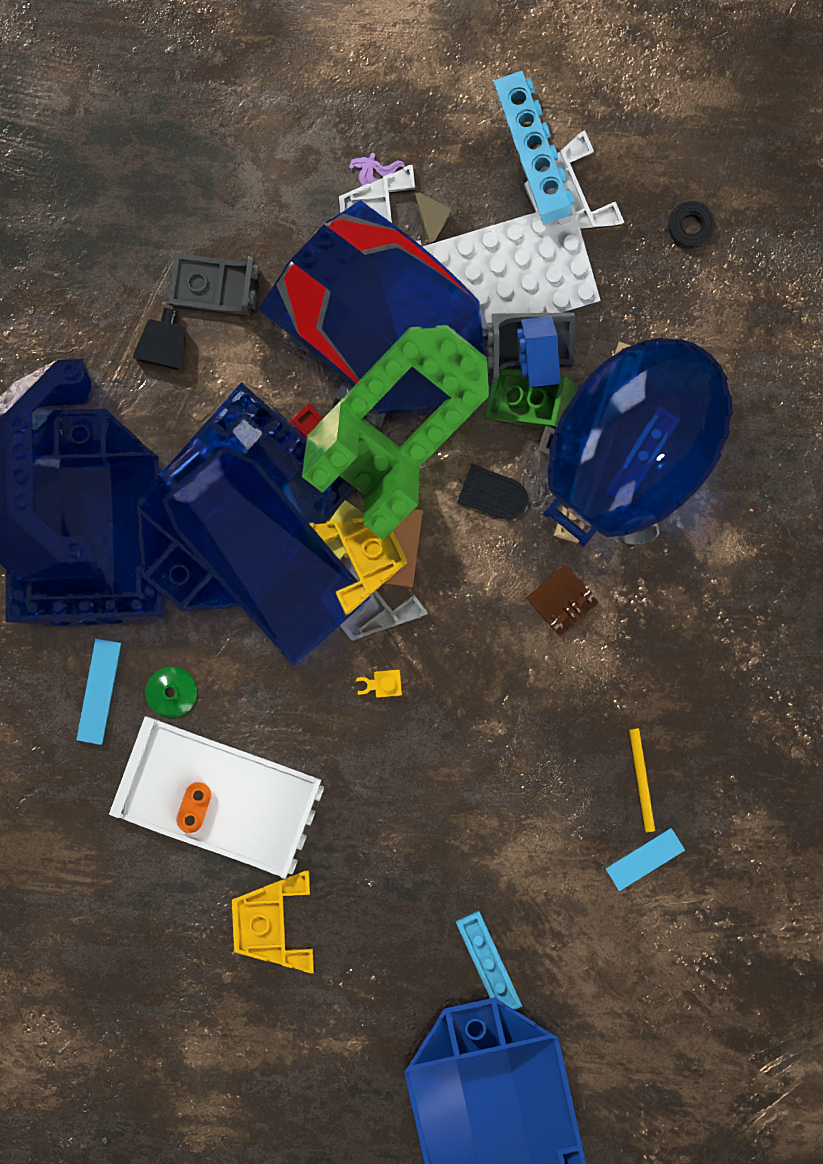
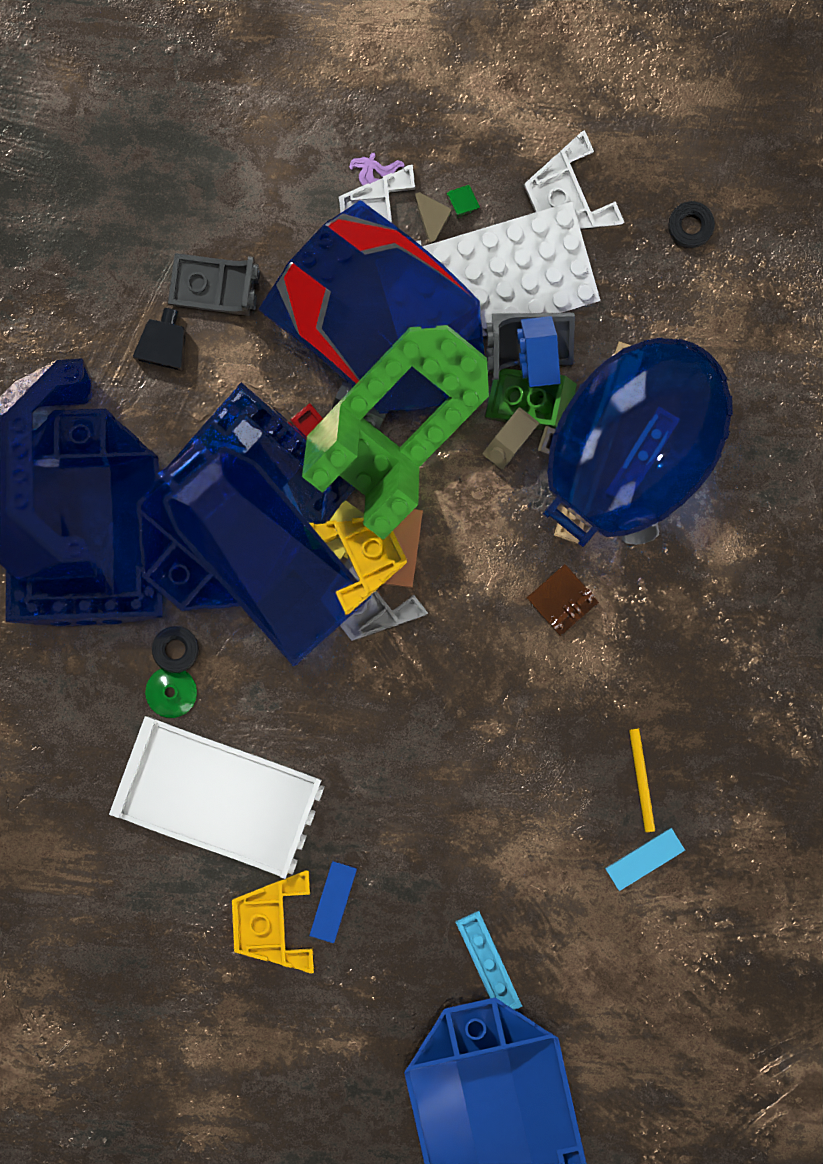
(99, 691): medium azure tile -> none
(175, 633): none -> black tyre
(193, 807): orange plate -> none
(333, 902): none -> blue tile
(385, 683): yellow plate -> none
(462, 201): none -> green slope
(493, 493): black window -> none
(510, 438): none -> dark tan slope
(515, 88): medium azure brick -> none

